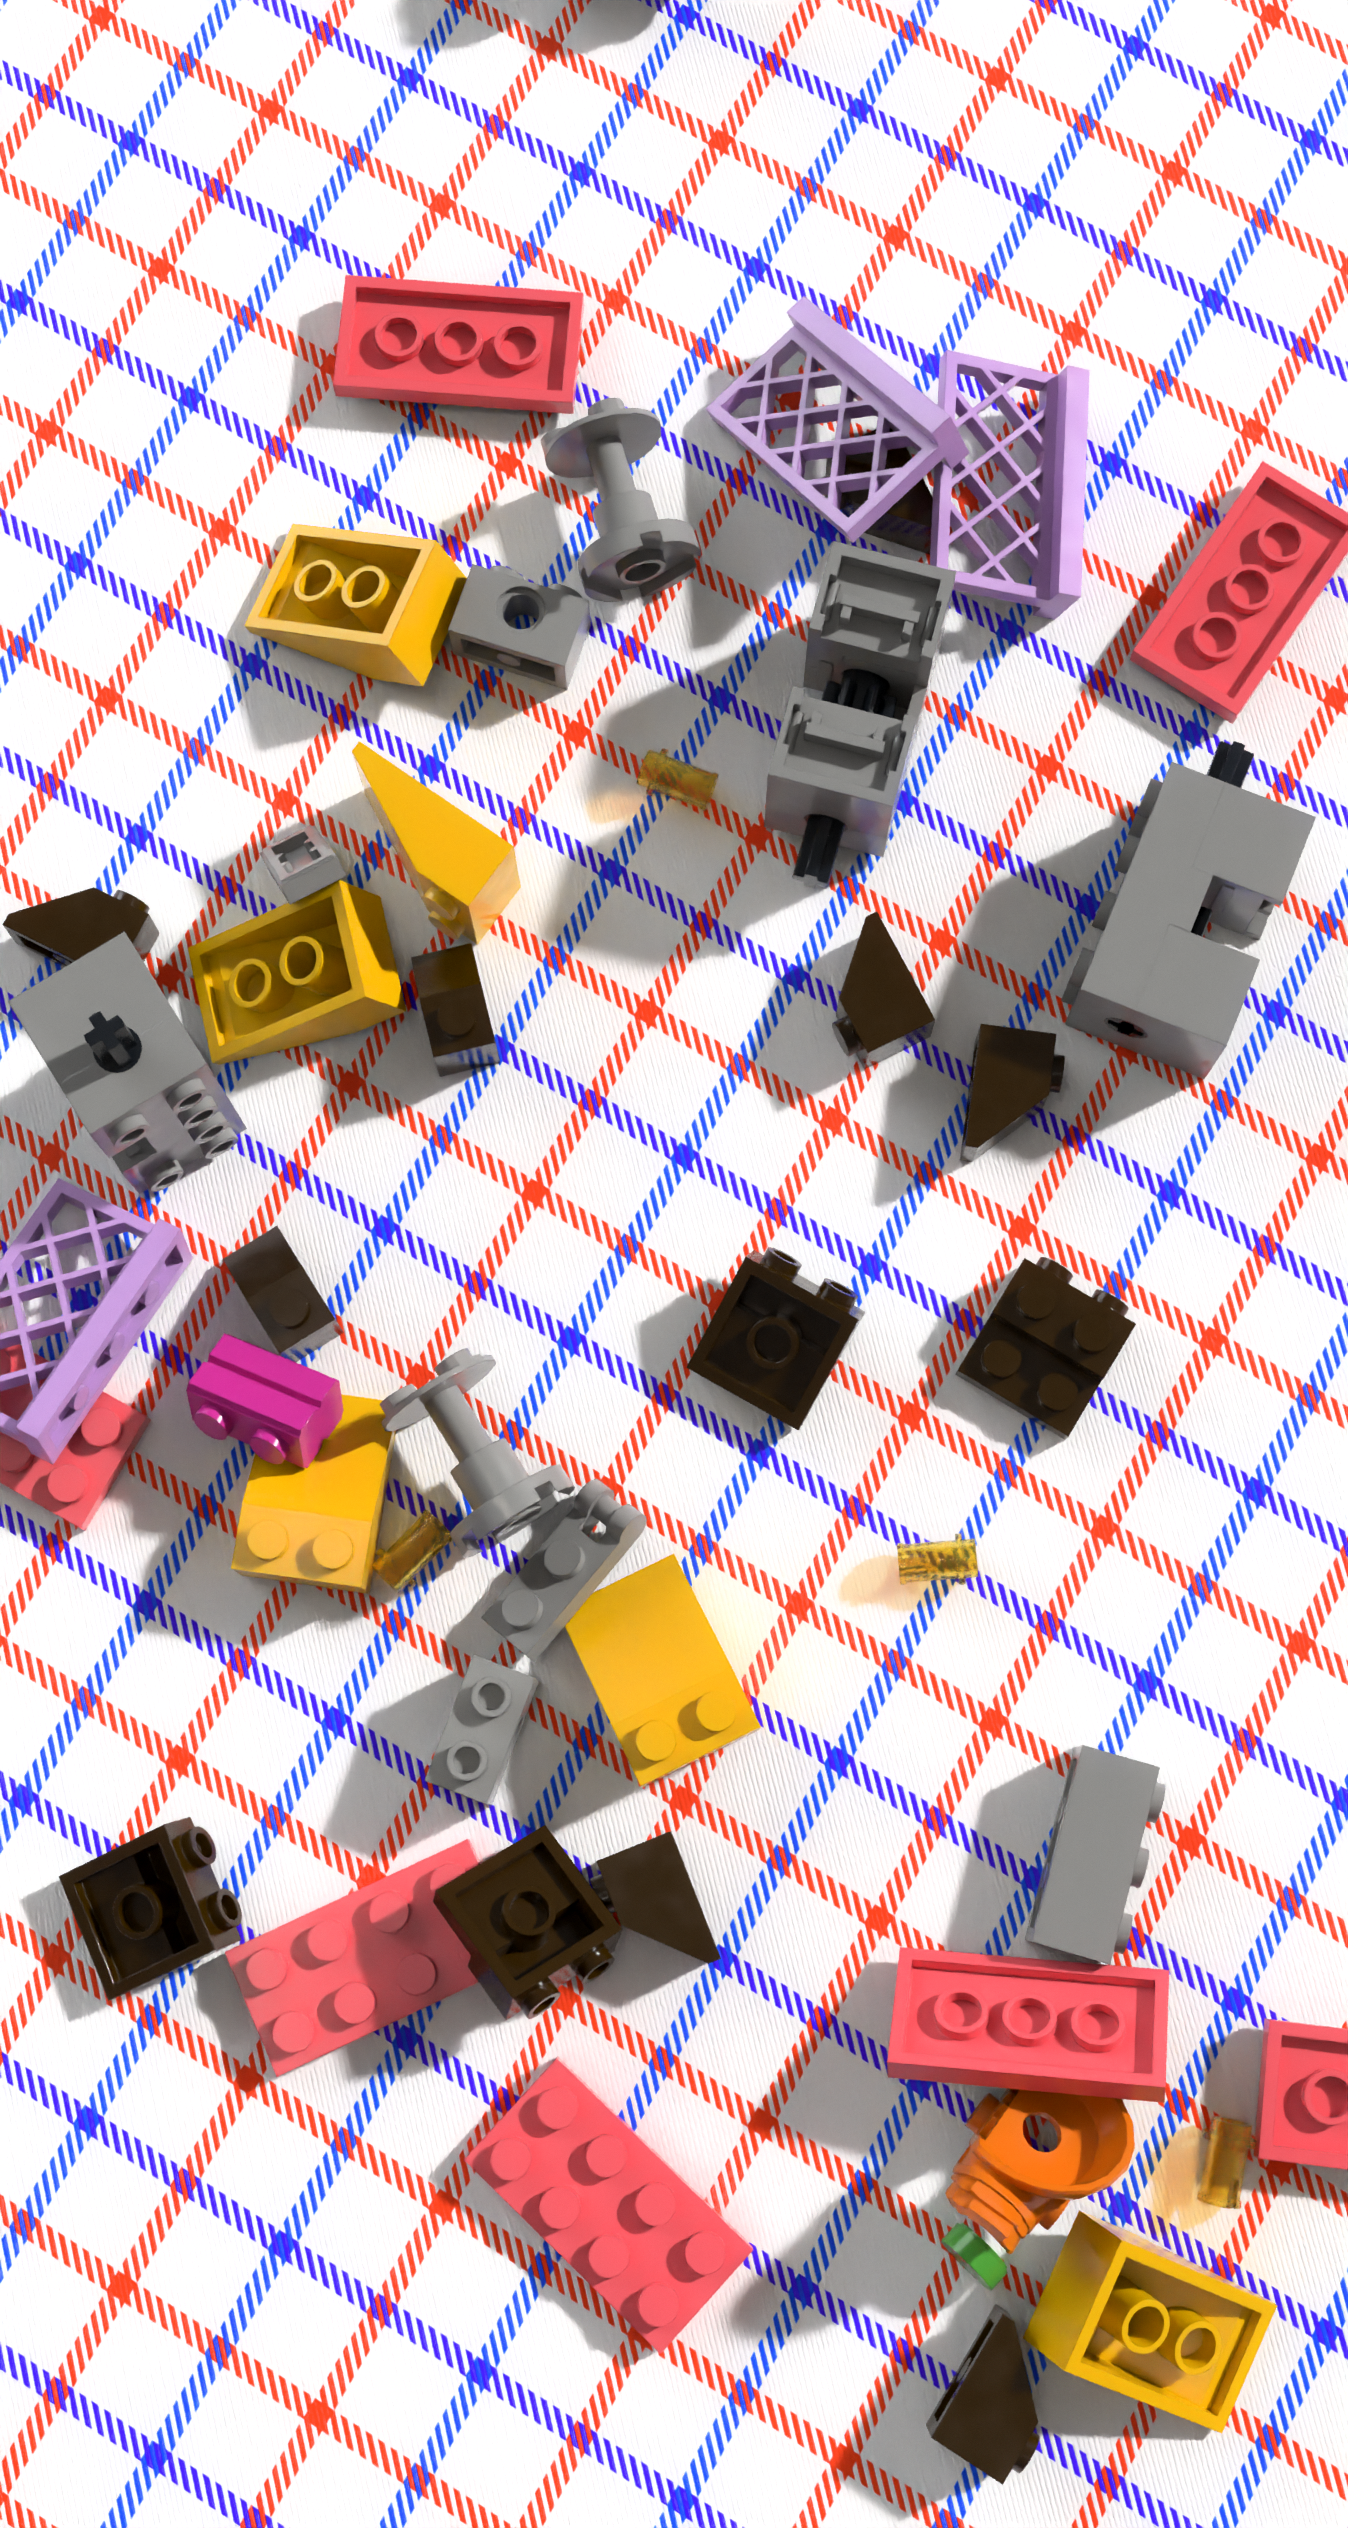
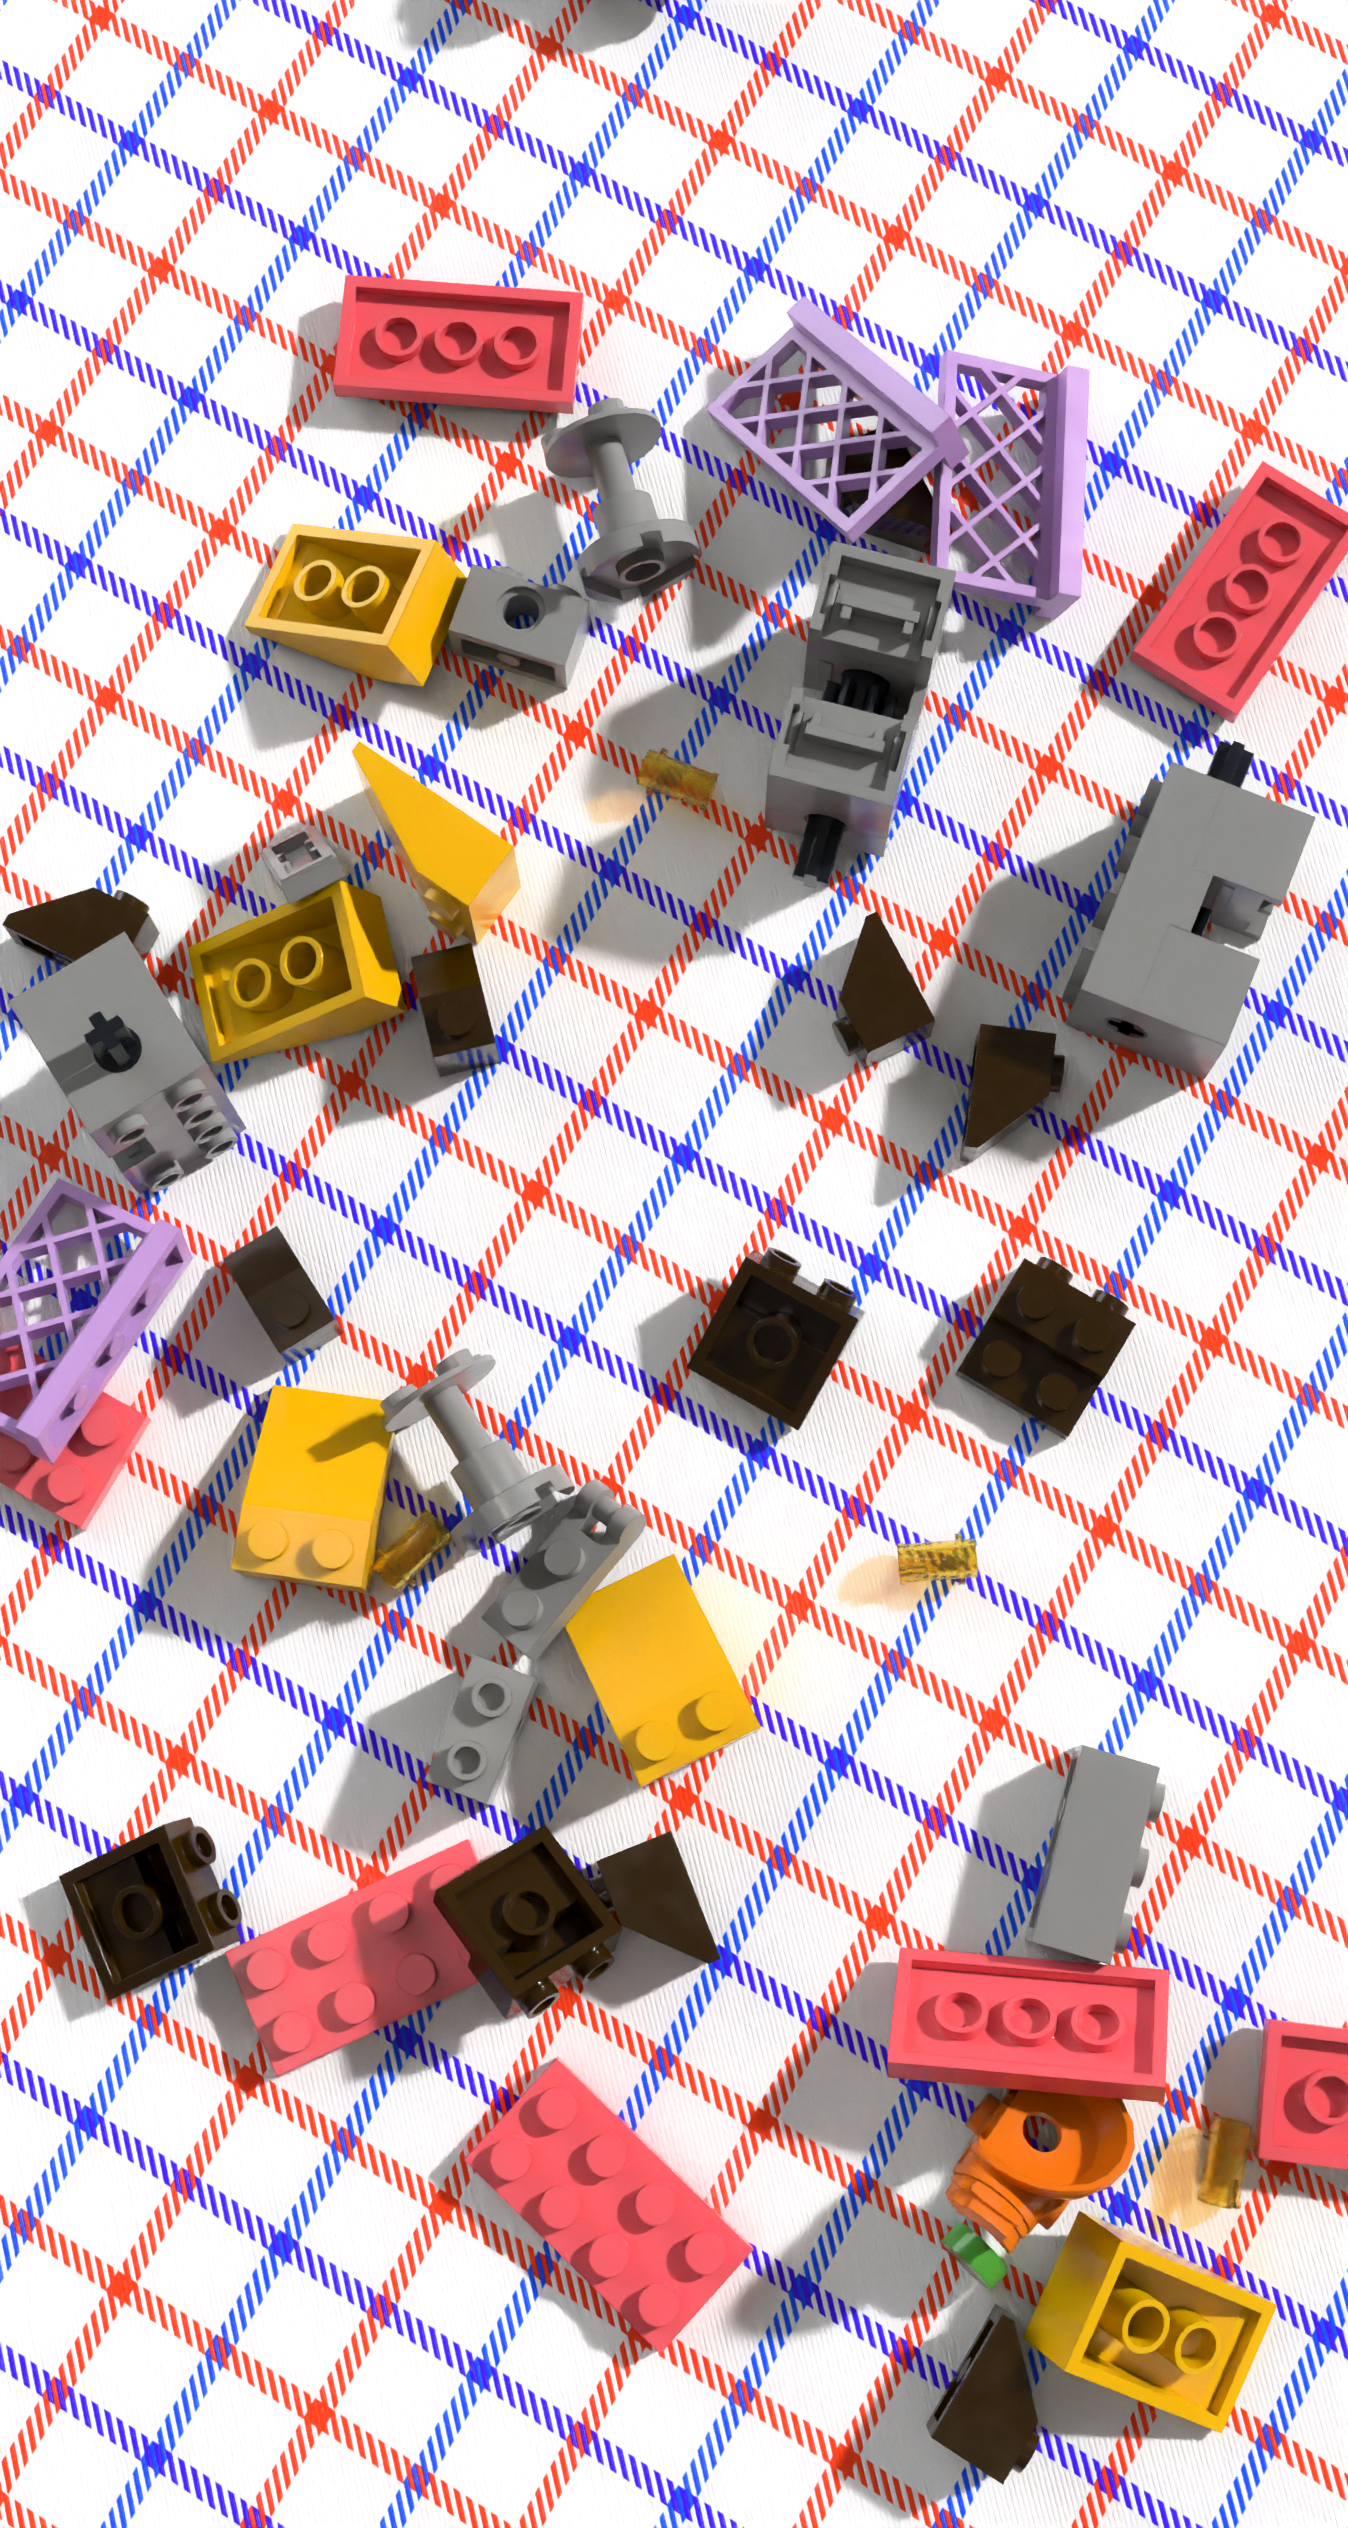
(264, 1402): dark pink brick -> none

